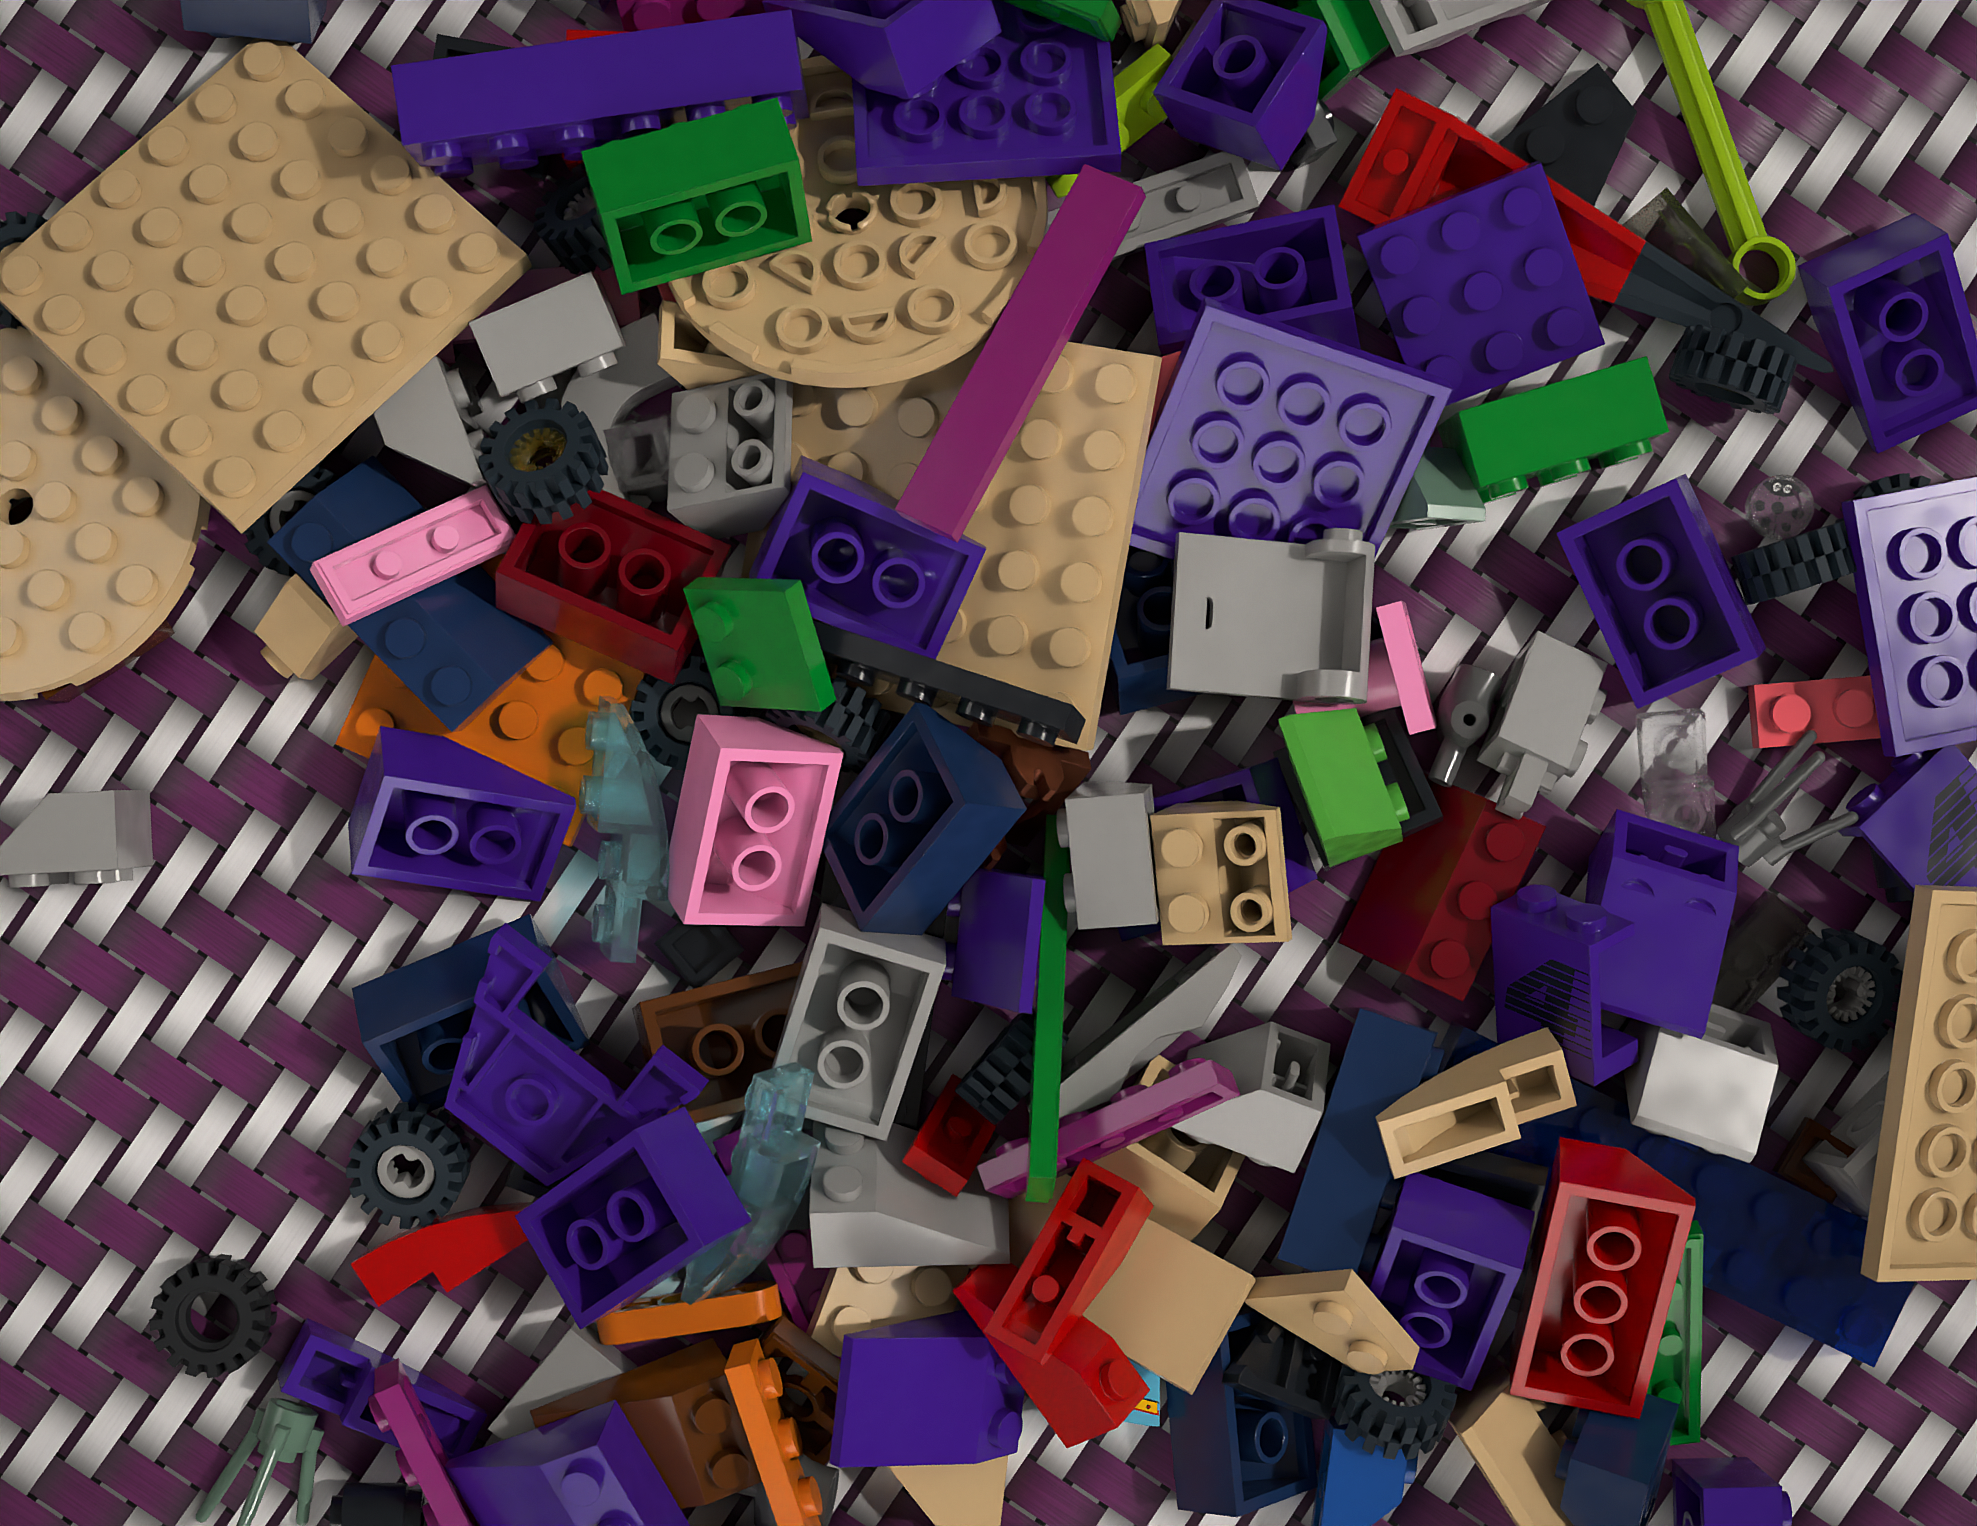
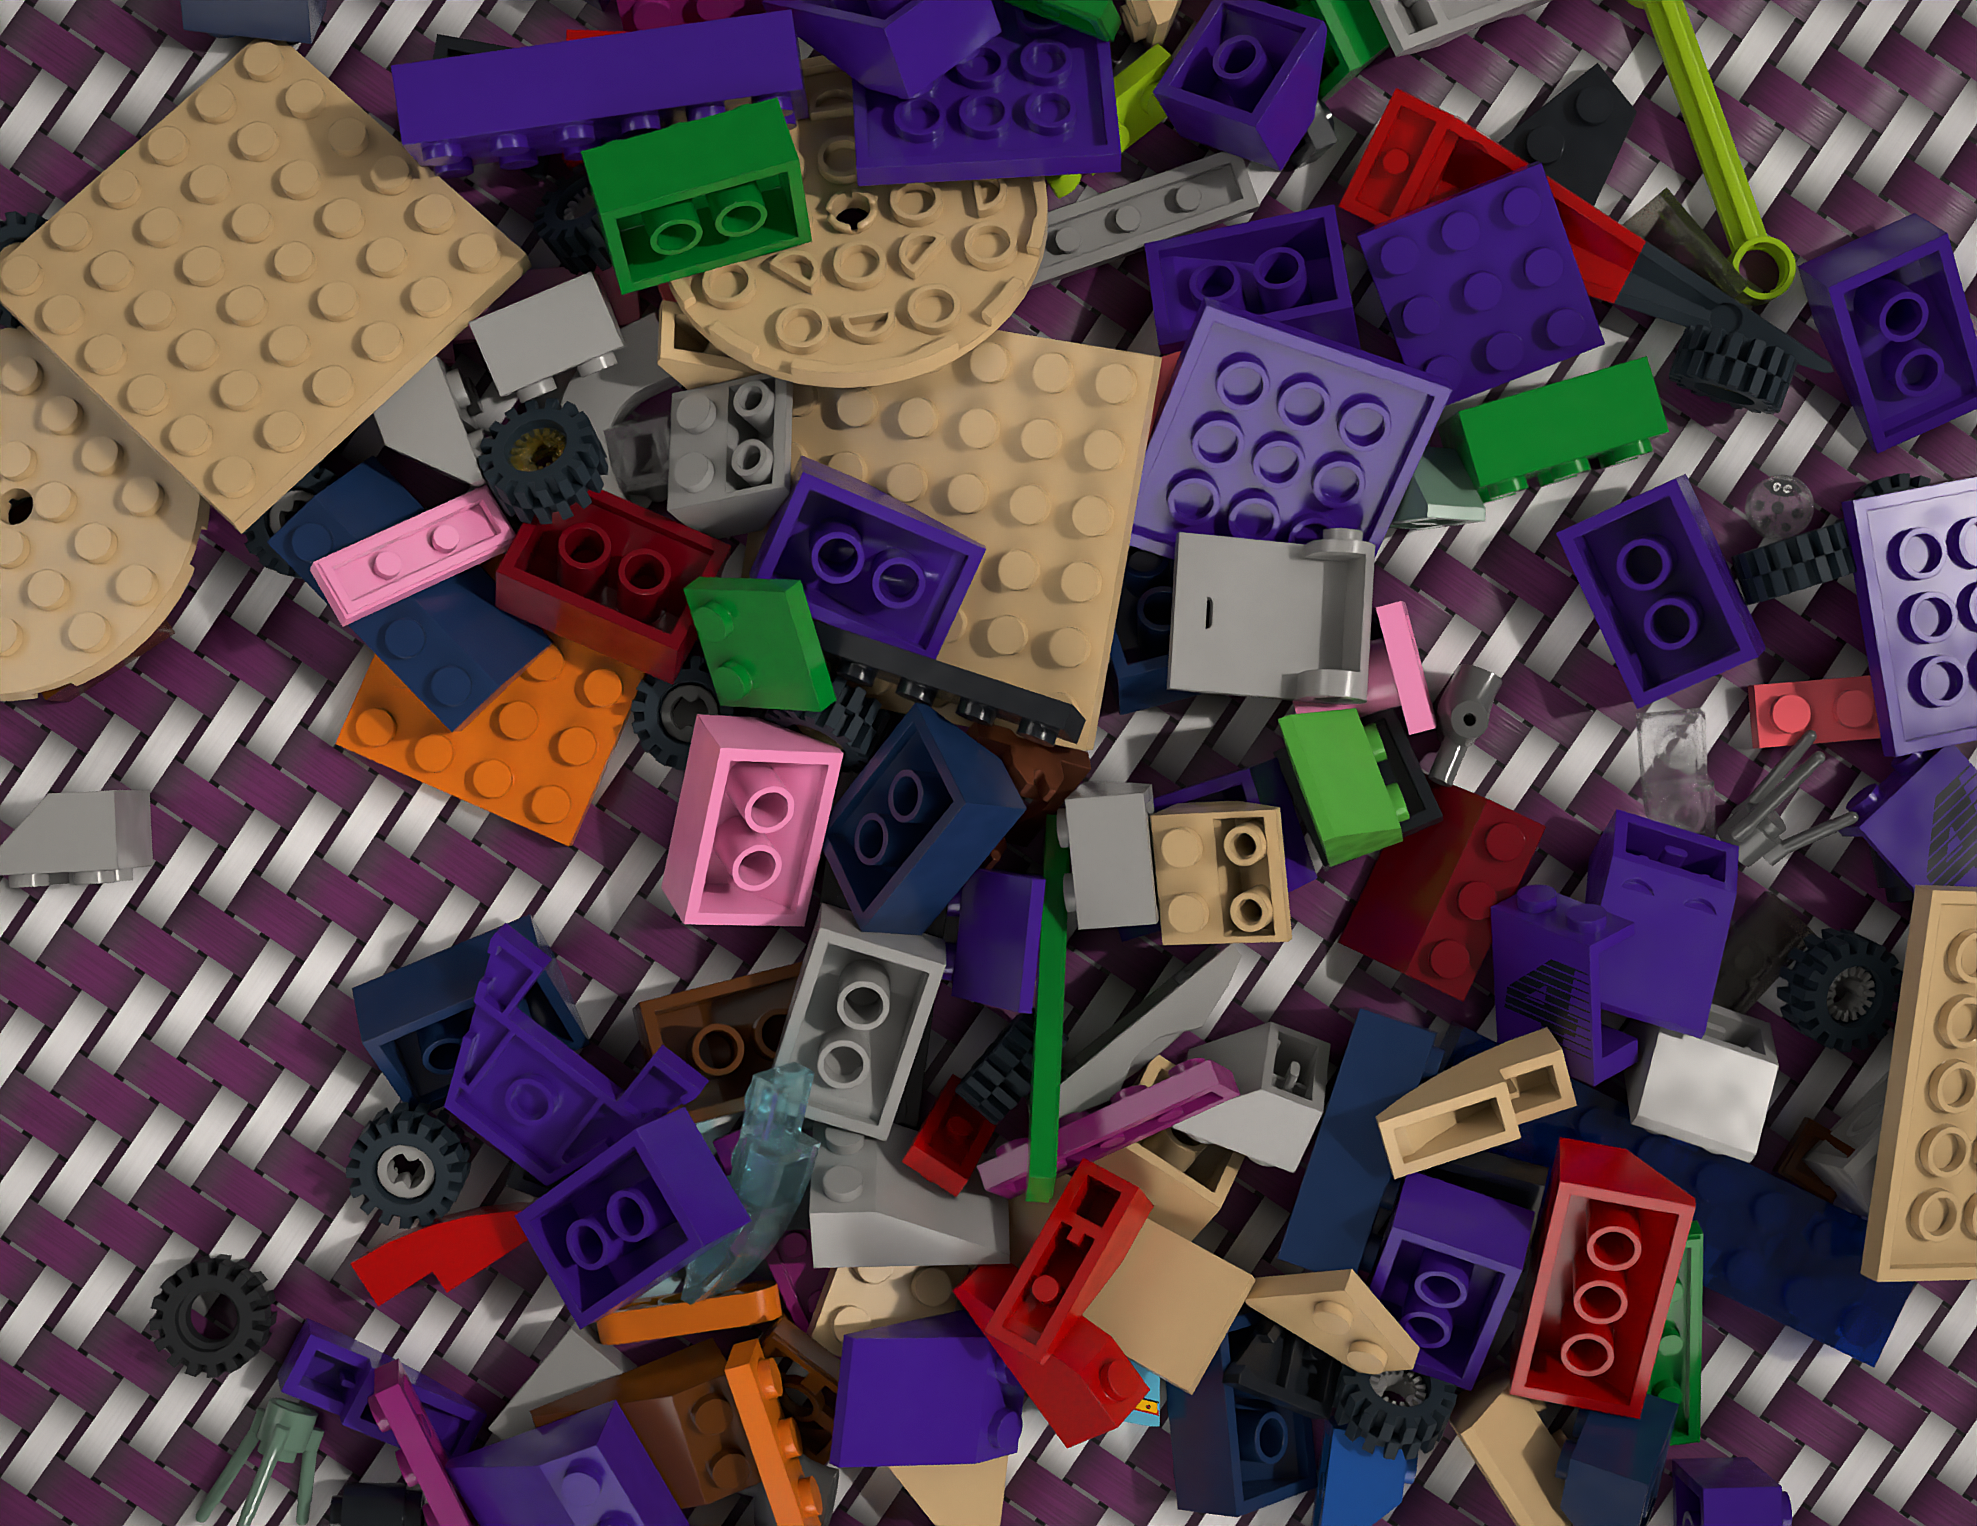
(301, 632): tan slope -> none
(454, 819): dark purple slope -> none
(627, 802): clear light blue slope -> none
(699, 950): black tile -> none
(1020, 352): magenta tile -> none
(1542, 719): light grey hinge -> none

